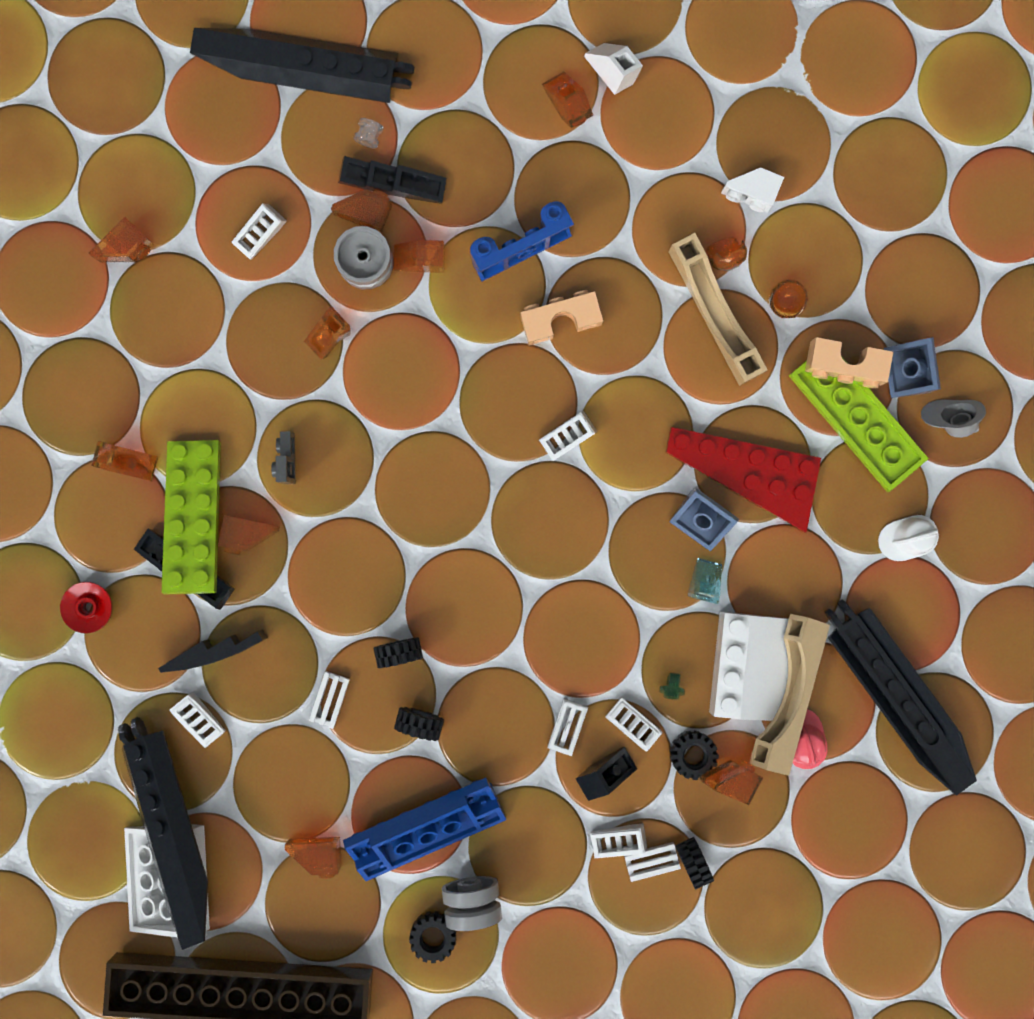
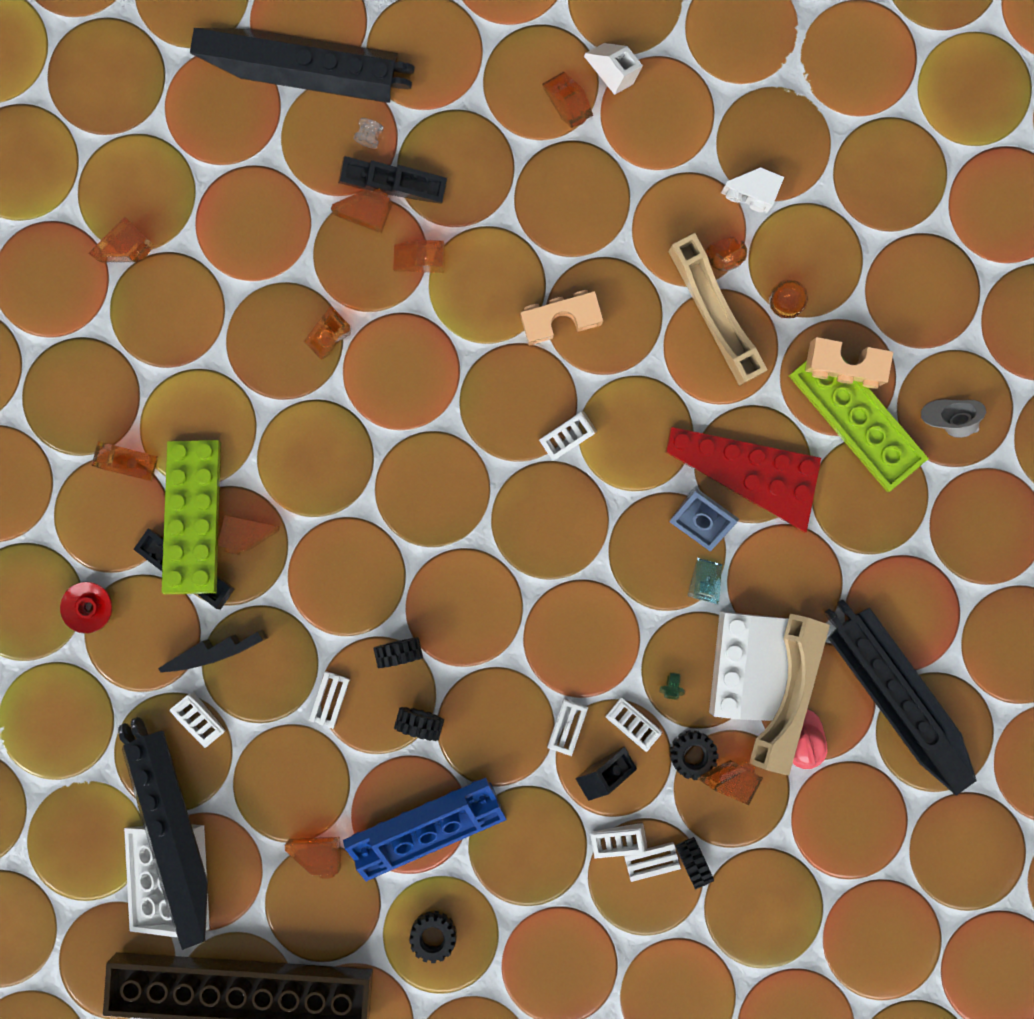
(272, 229): white slope -> none
(284, 466): dark grey plate -> none
(354, 246): light grey wheel -> none
(471, 903): light grey wheel -> none
(553, 229): blue piece -> none
(908, 538): white piece -> none
(913, 369): sand blue slope -> none

